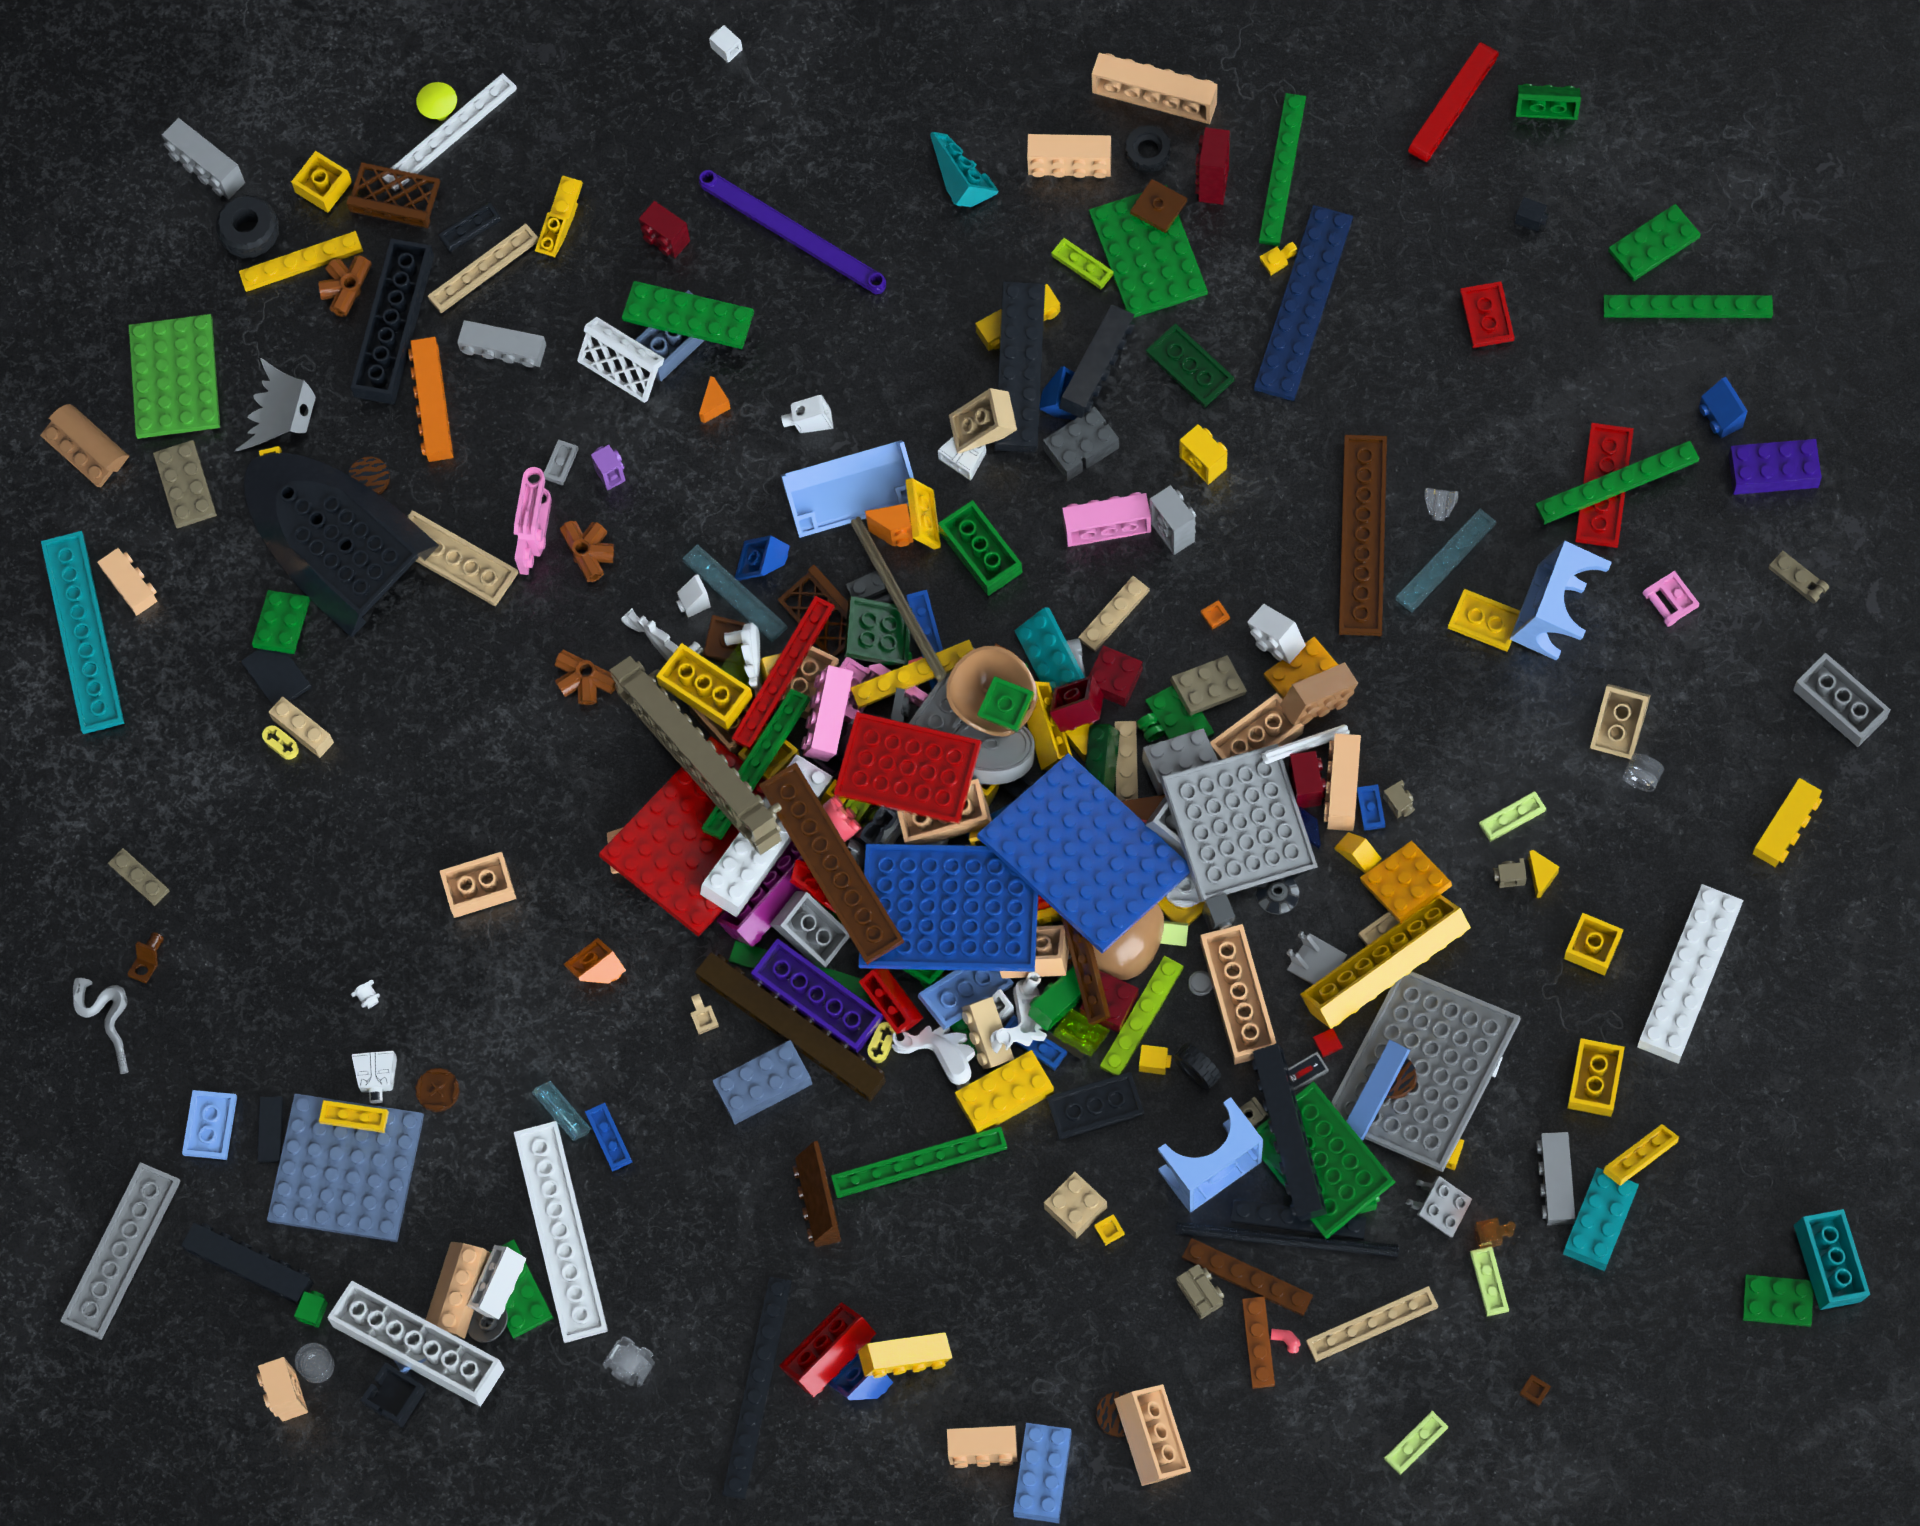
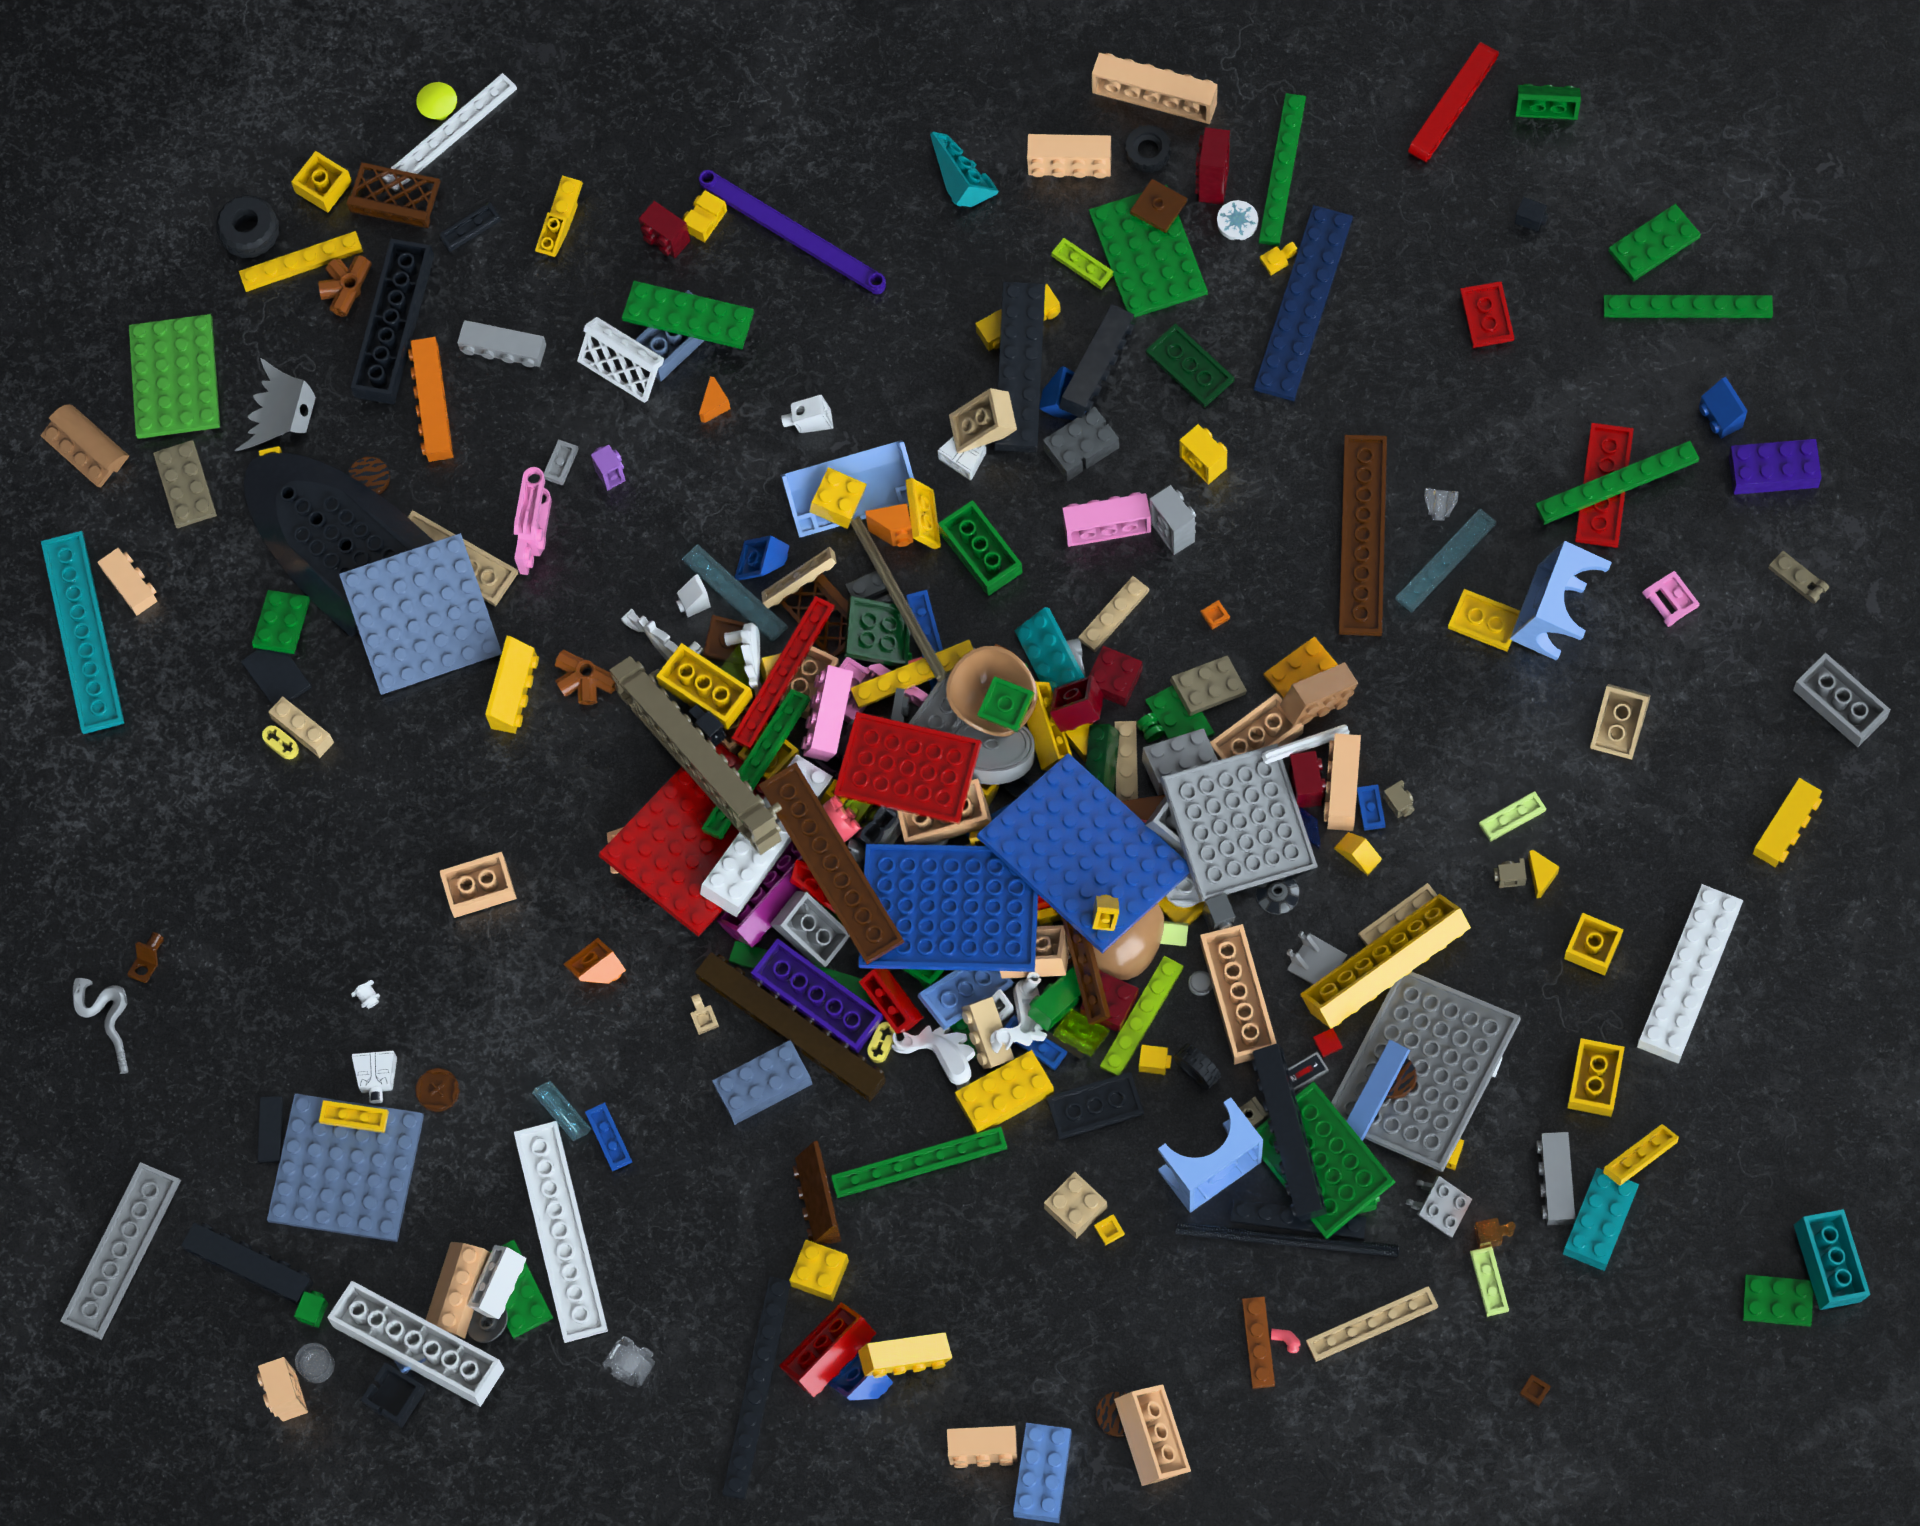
(138, 876): dark tan plate -> none
(203, 159): light grey brick -> none
(209, 1124): light blue plate -> none
(420, 614): none -> sand blue plate
(483, 268): tan plate -> none
(511, 686): none -> yellow slope
(591, 542): dark orange piece -> none
(705, 215): none -> yellow brick
(708, 724): none -> black piece
(725, 43): white brick -> none
(793, 581): none -> tan plate
(819, 1270): none -> yellow brick
(837, 498): none -> yellow brick
(1105, 912): none -> yellow slope
(1200, 1291): dark tan brick -> none
(1237, 220): none -> white tile
(1247, 1277): reddish brown plate -> none
(1276, 634): white brick -> none
(1405, 881): light orange plate -> none
(1416, 1442): yellowish green tile -> none
(1643, 772): clear piece -> none

